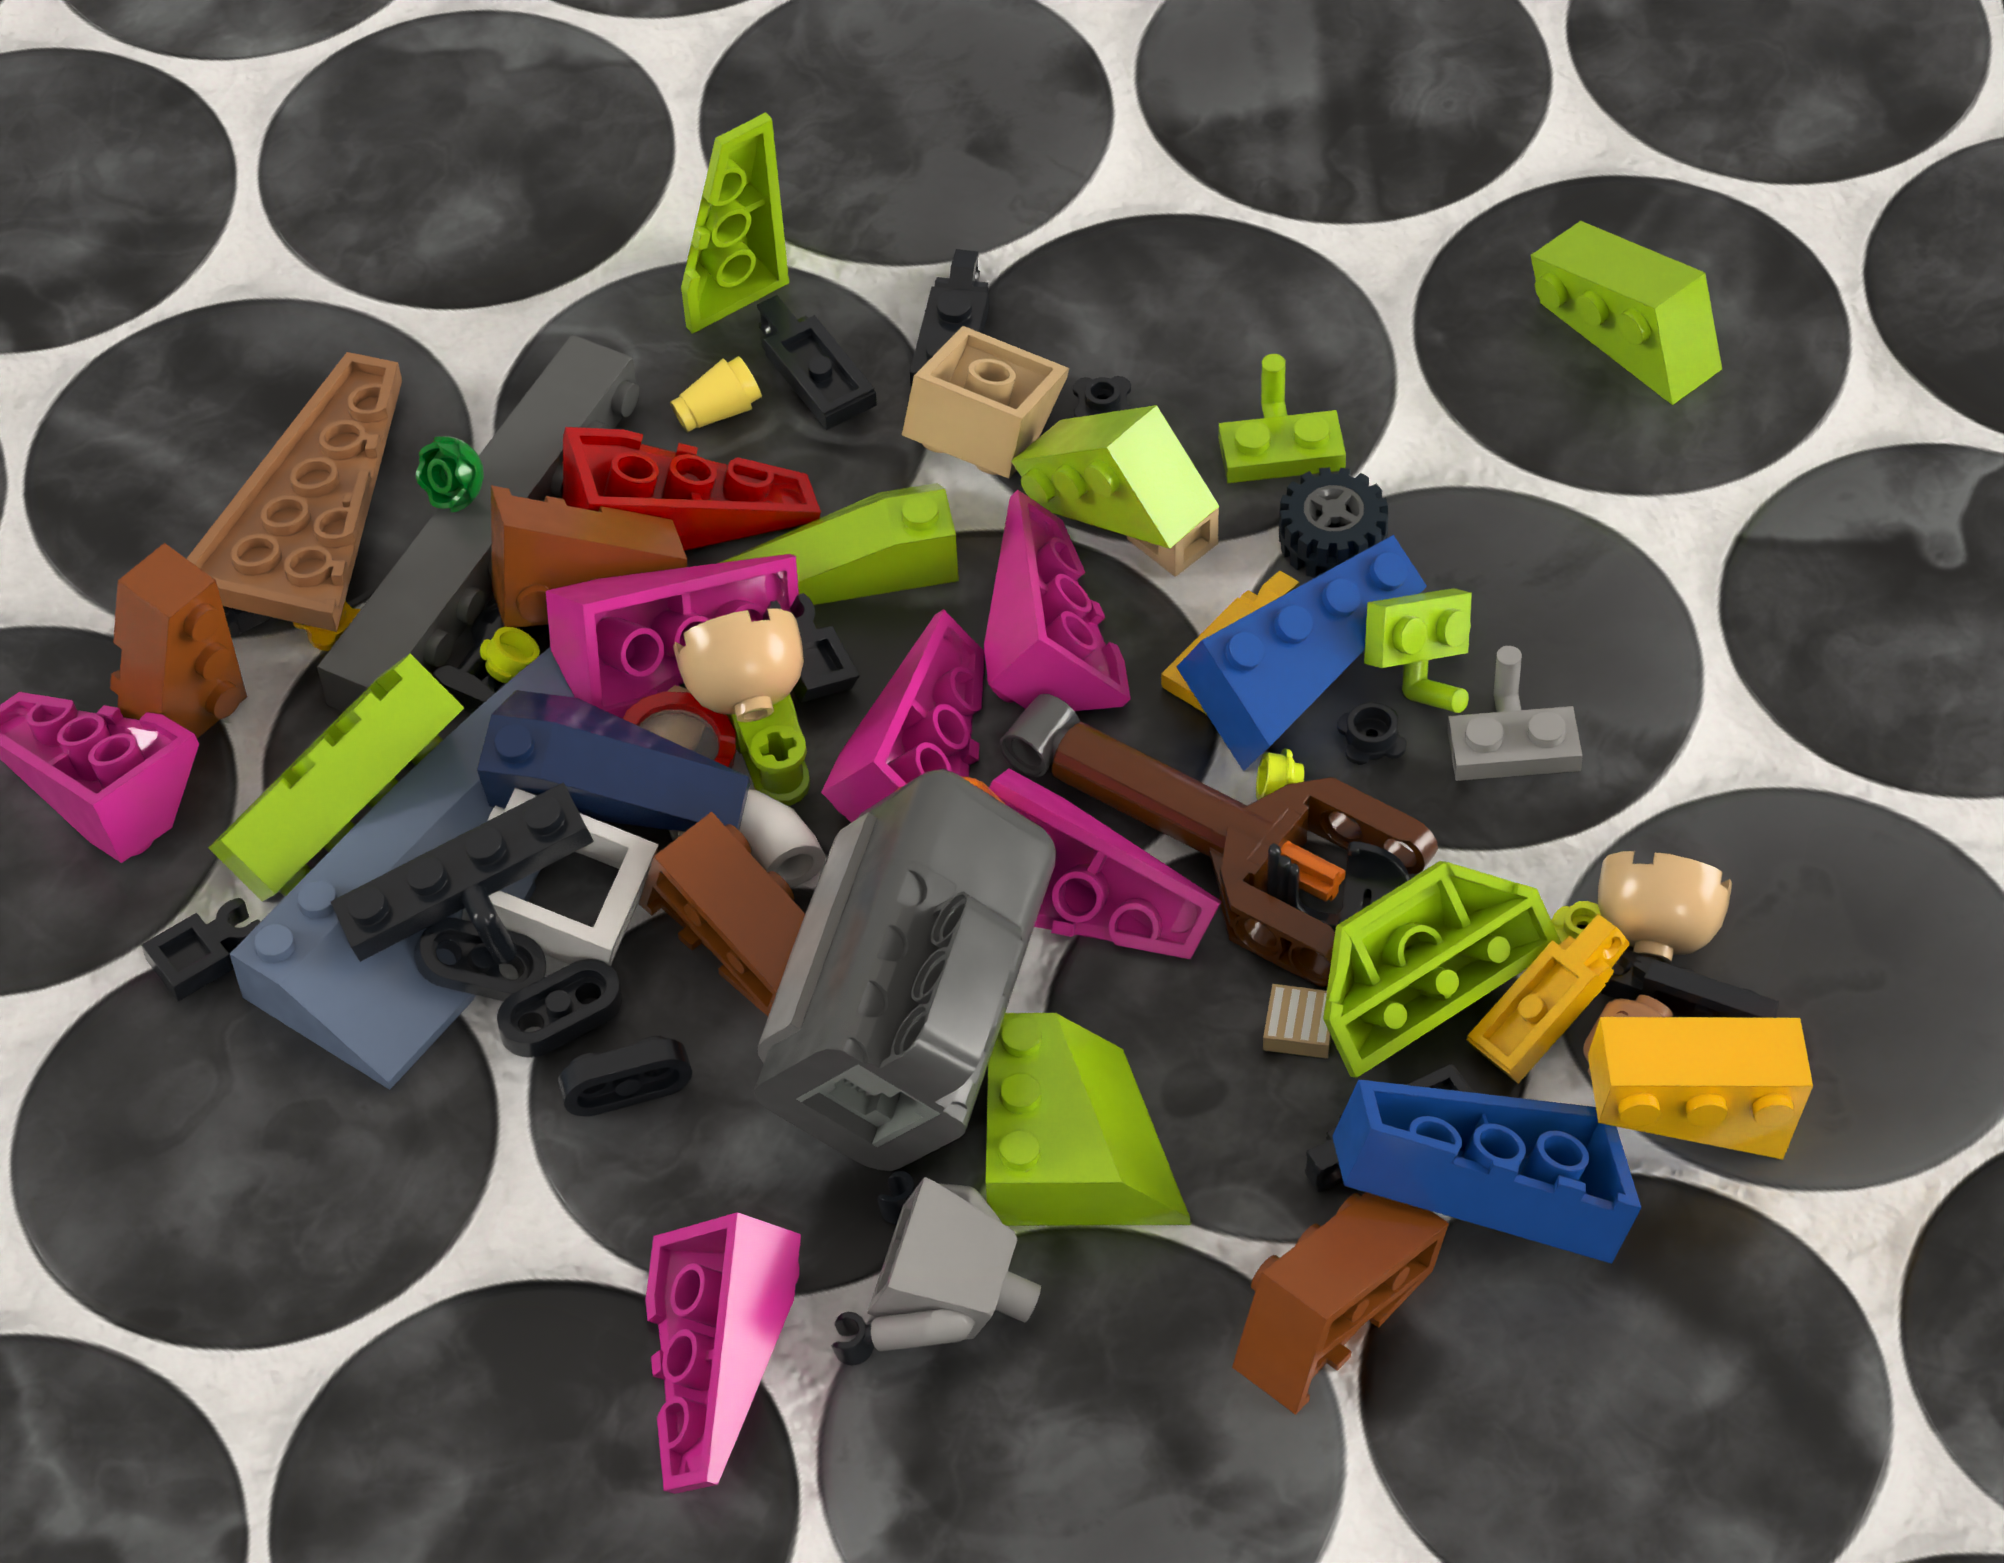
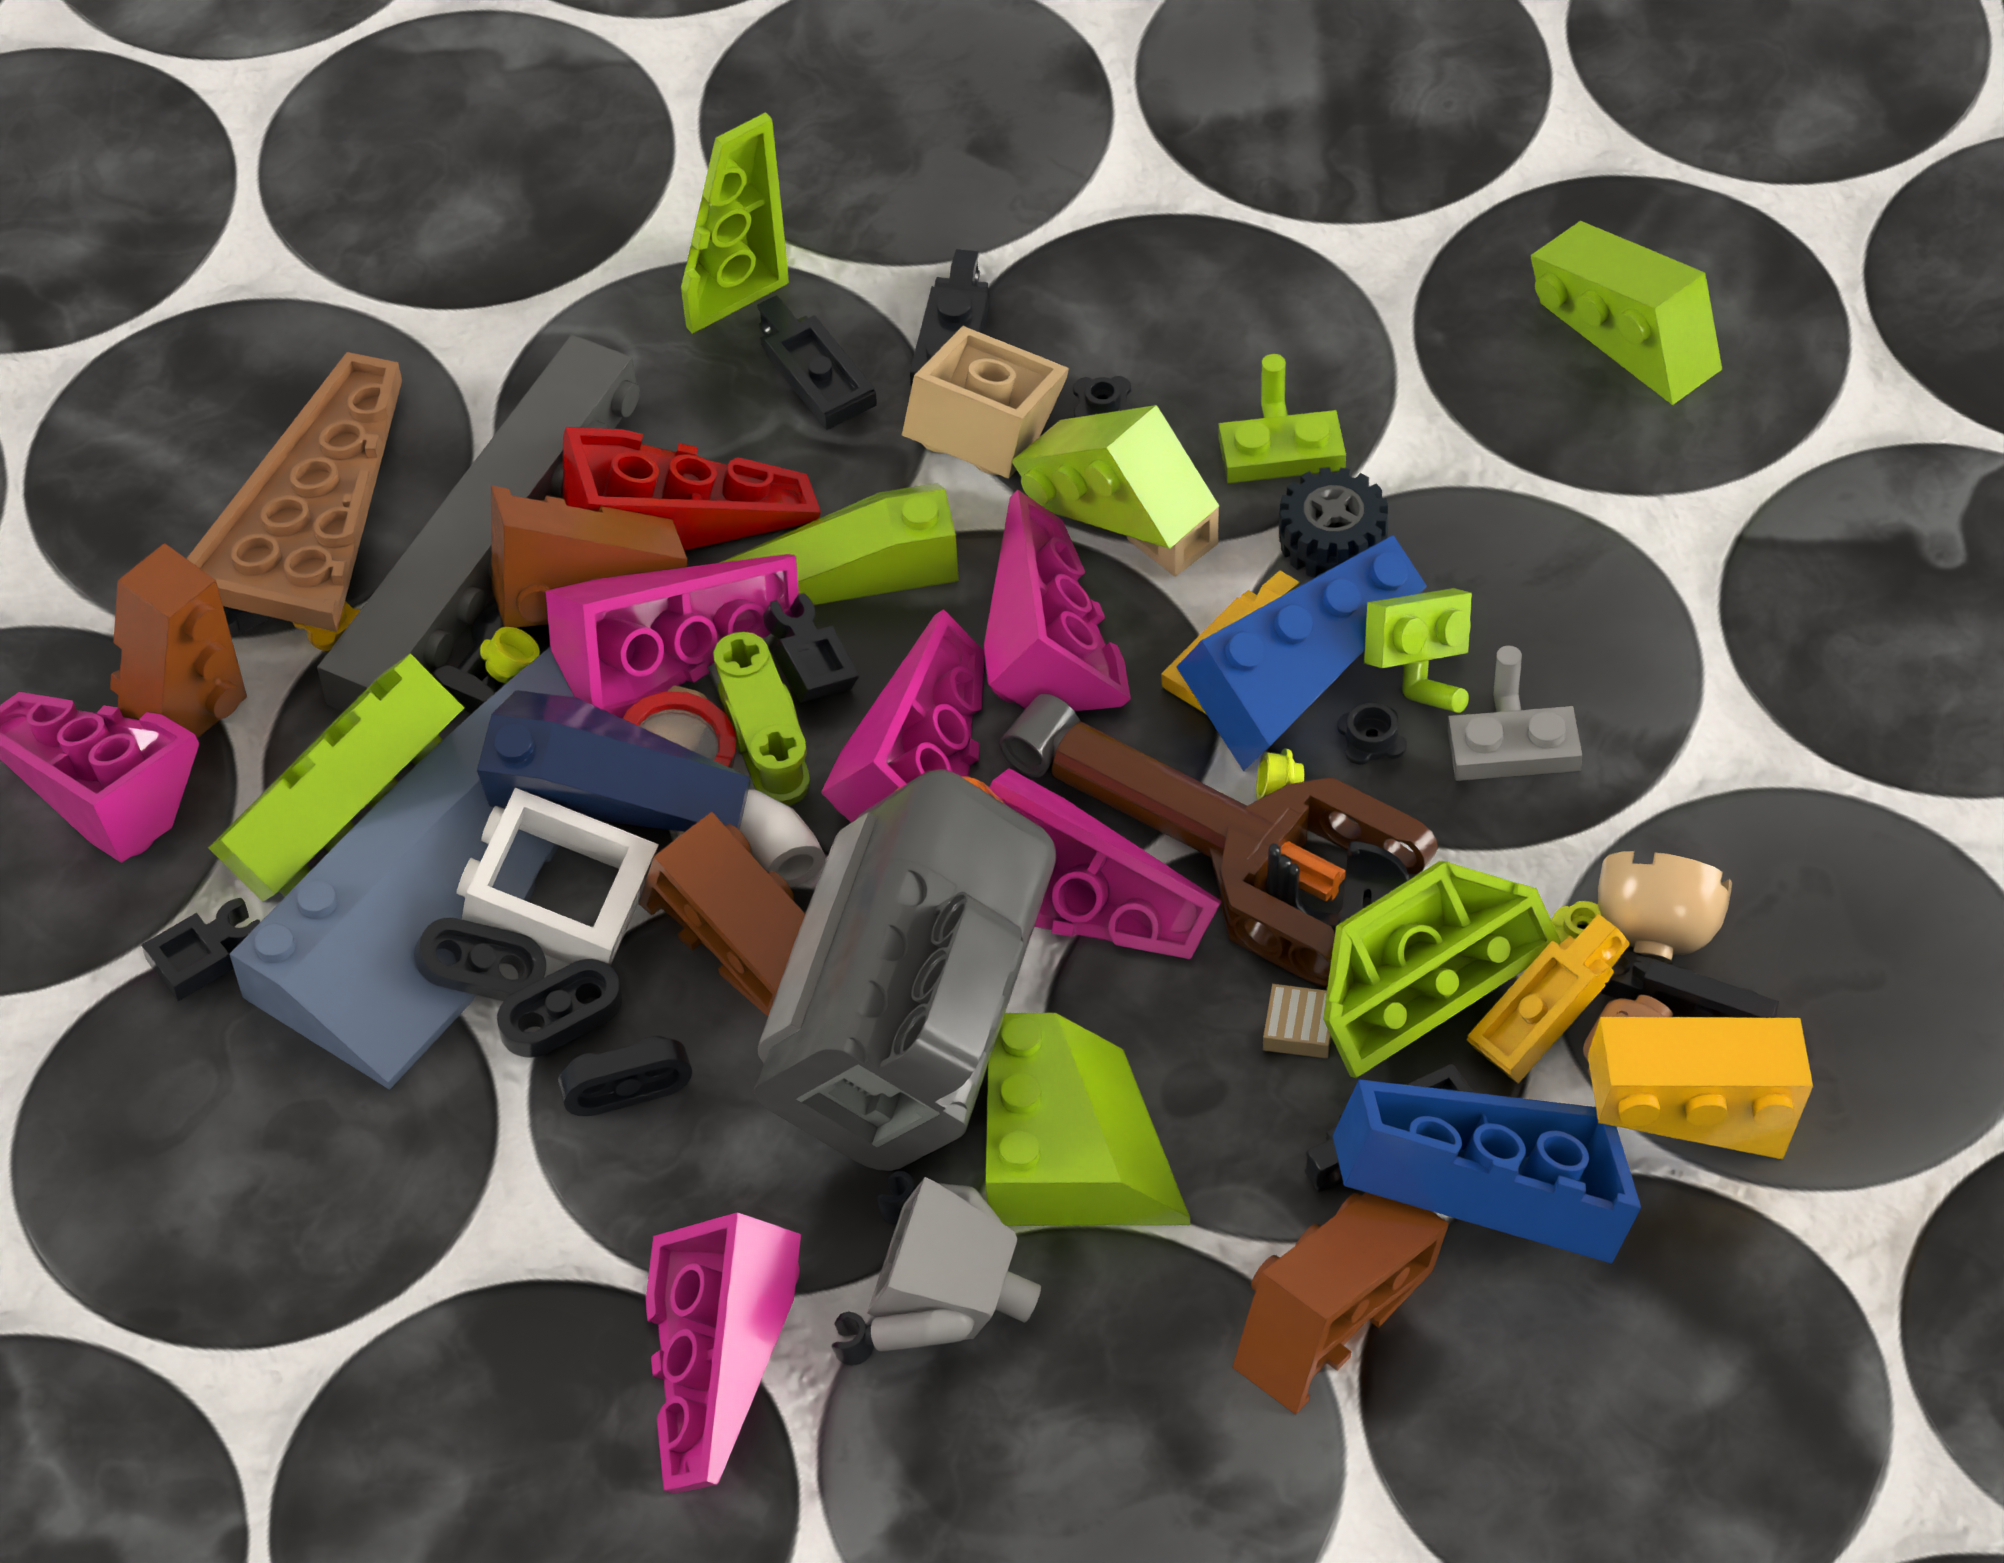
(450, 473): green plate -> none
(464, 876): black plate -> none
(717, 395): light yellow cone -> none
(742, 663): tan cylinder -> none

